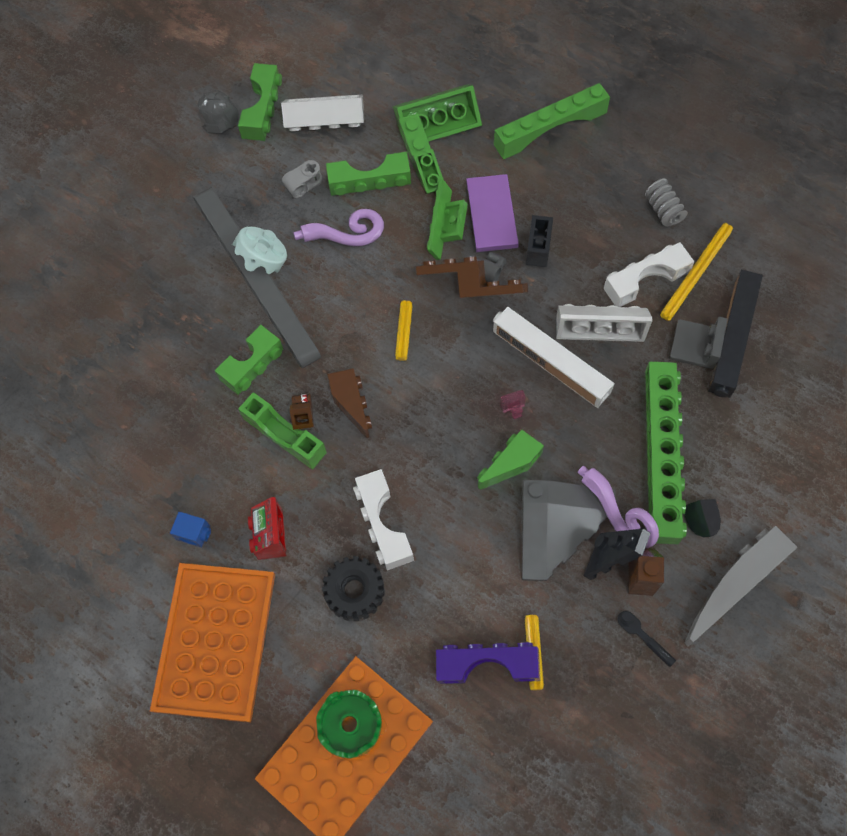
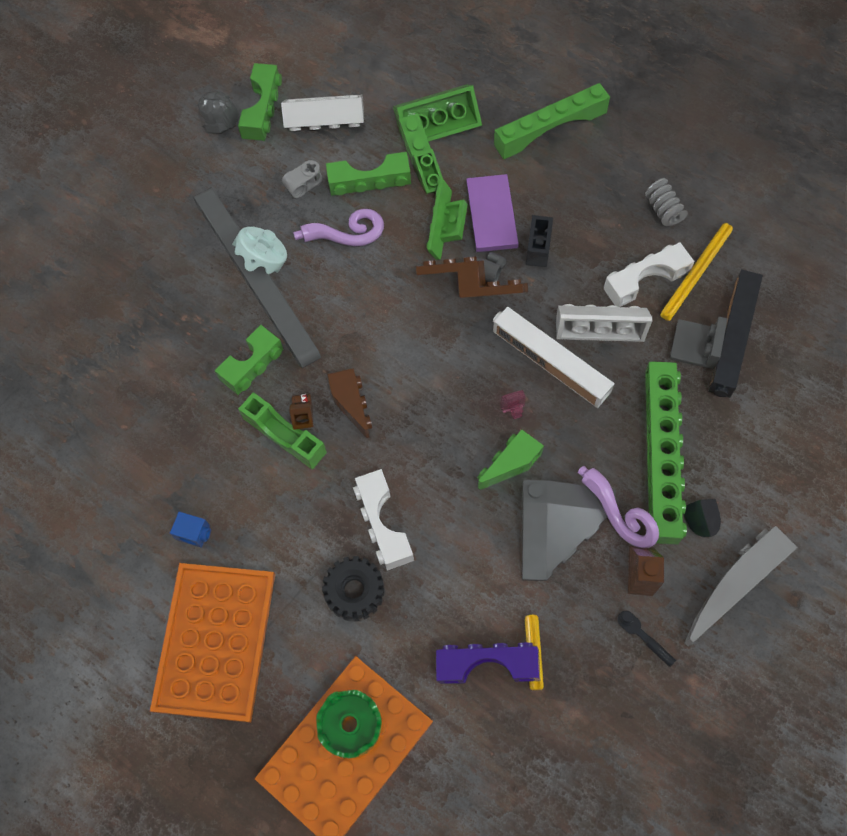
(267, 529): red slope -> none
(403, 330): yellow axle -> none
(614, 549): black wing -> none

